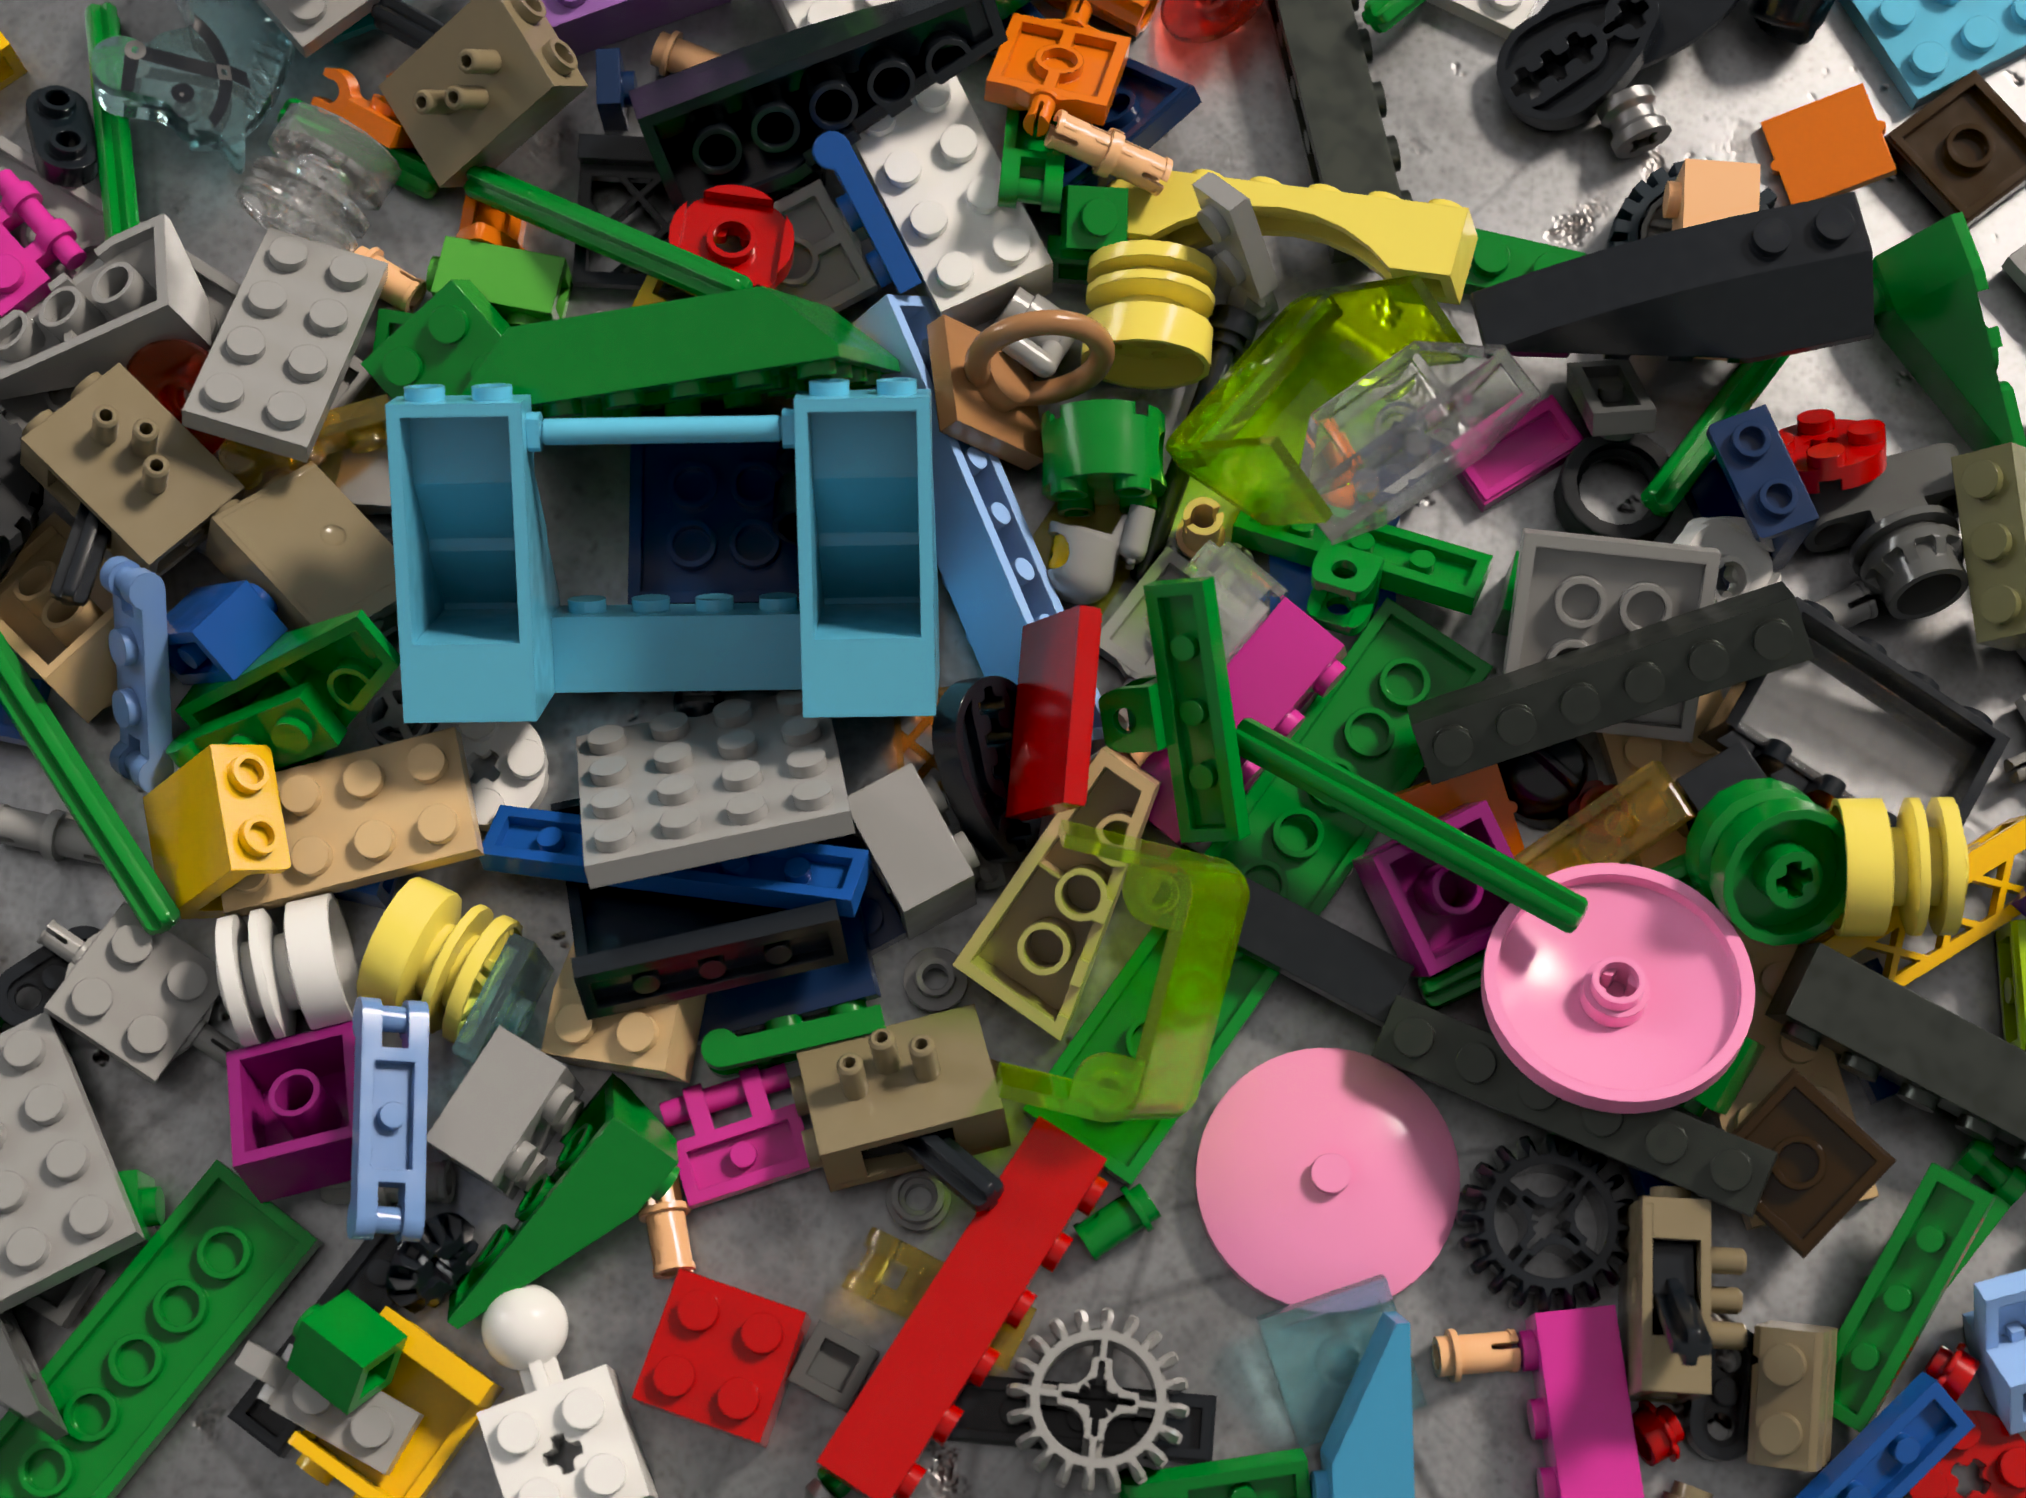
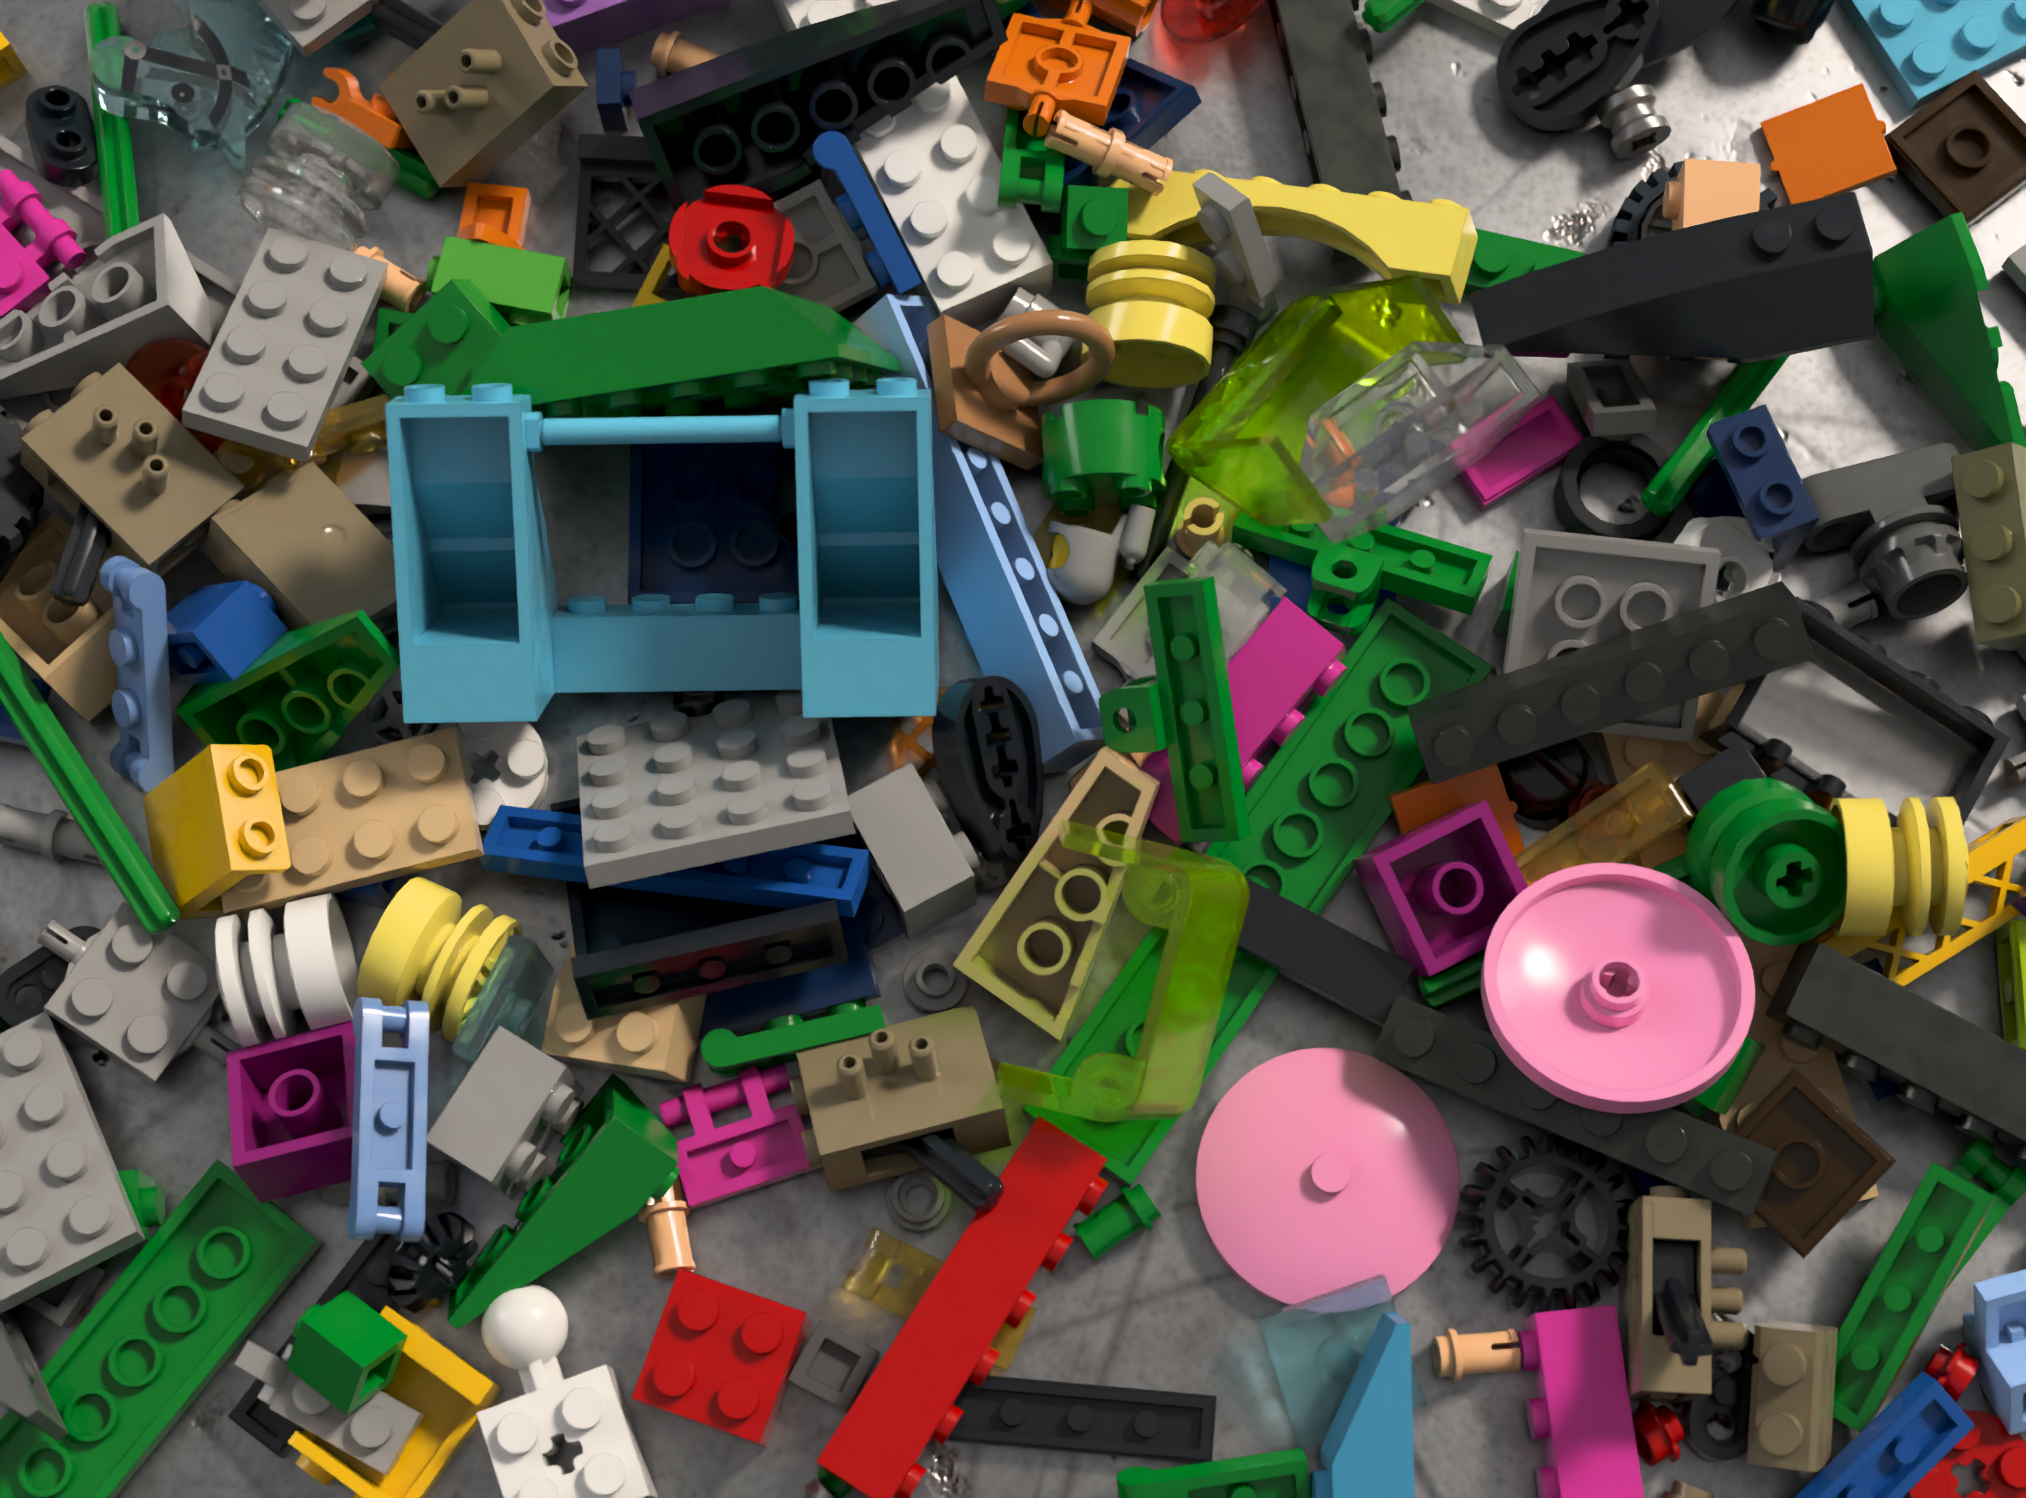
(290, 723): green plate -> none
(601, 233): green axle -> none
(1054, 714): red tile -> none
(1103, 1342): light grey gear -> none
(1411, 826): green axle -> none
(1836, 449): red plate -> none

